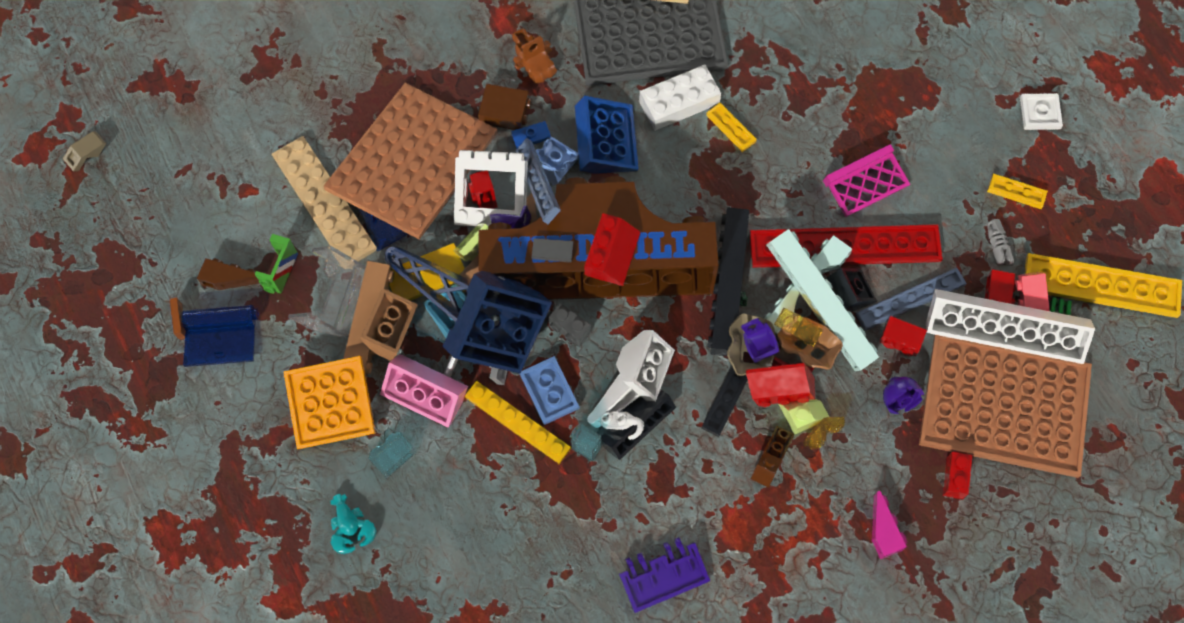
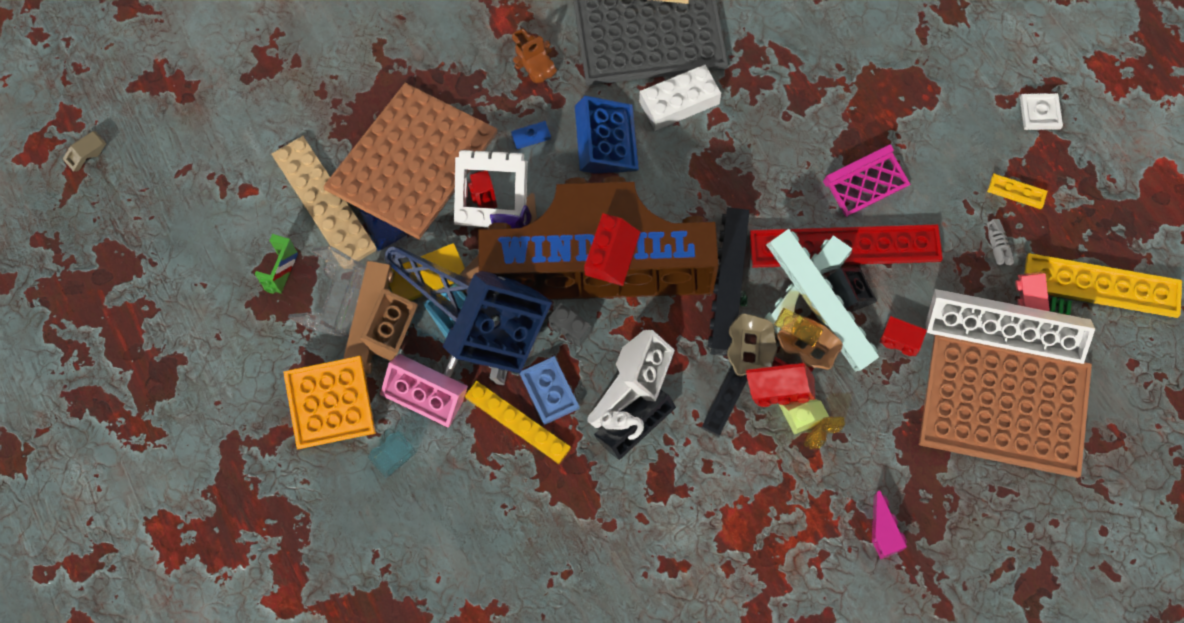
(176, 313): dark orange tile -> none
(219, 335): clear blue door -> none
(224, 276): reddish brown slope -> none
(348, 525): teal animal -> none
(468, 247): yellowish green plate -> none
(504, 107): reddish brown brick -> none
(538, 183): sand blue tile -> none
(552, 250): dark grey tile -> none
(556, 159): light blue slope -> none
(585, 442): clear light blue brick -> none
(665, 578): dark purple hinge -> none
(731, 127): yellow tile -> none
(759, 340): dark purple piece -> none
(772, 456): reddish brown slope -> none
(902, 393): dark purple cylinder -> none
(909, 299): sand blue tile -> none
(957, 475): red brick -> none
(1000, 286): red brick -> none

